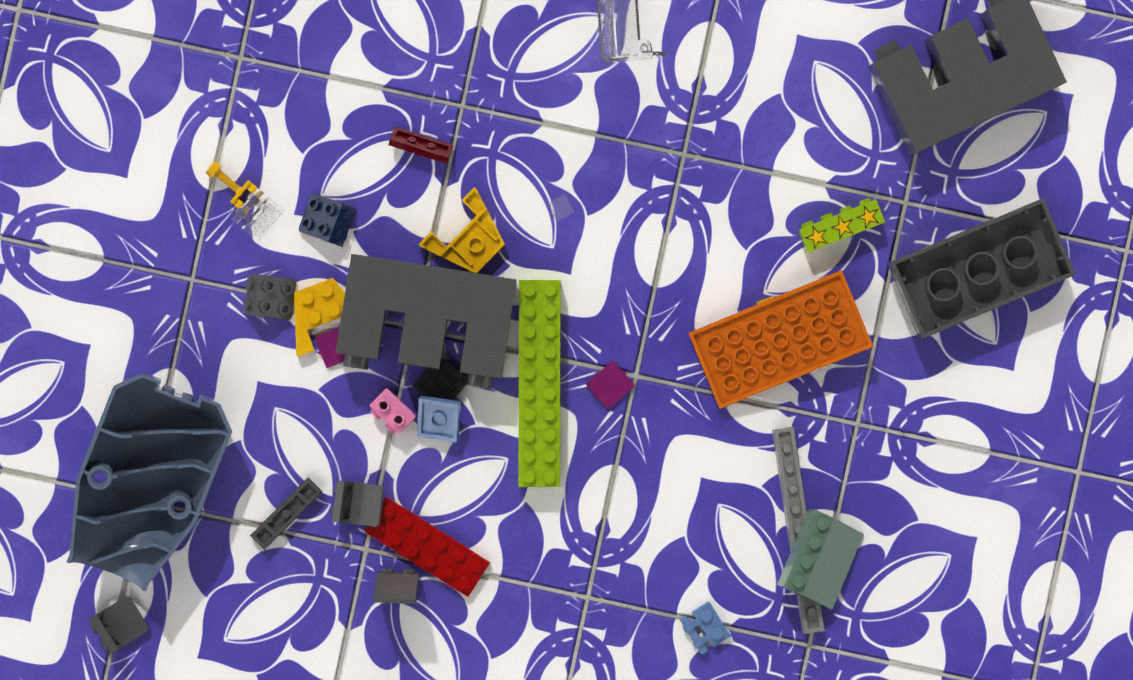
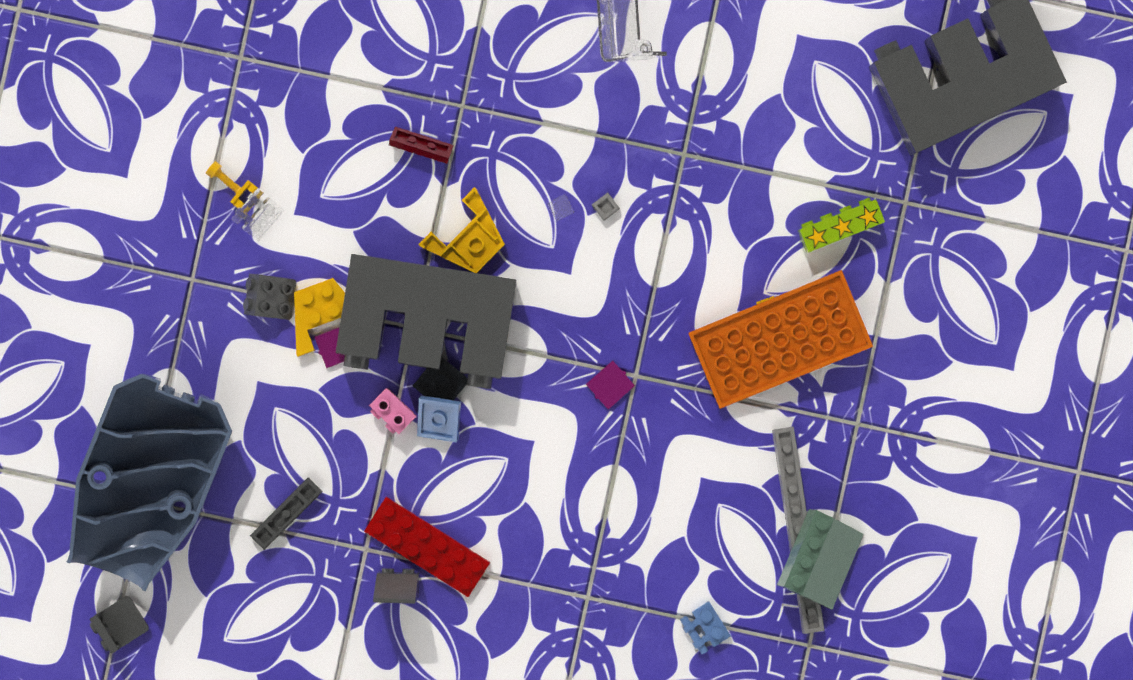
(327, 219): dark blue bracket -> none
(357, 503): dark grey bracket -> none
(539, 383): lime brick -> none
(605, 206): none -> light grey tile
(981, 268): dark grey plate -> none

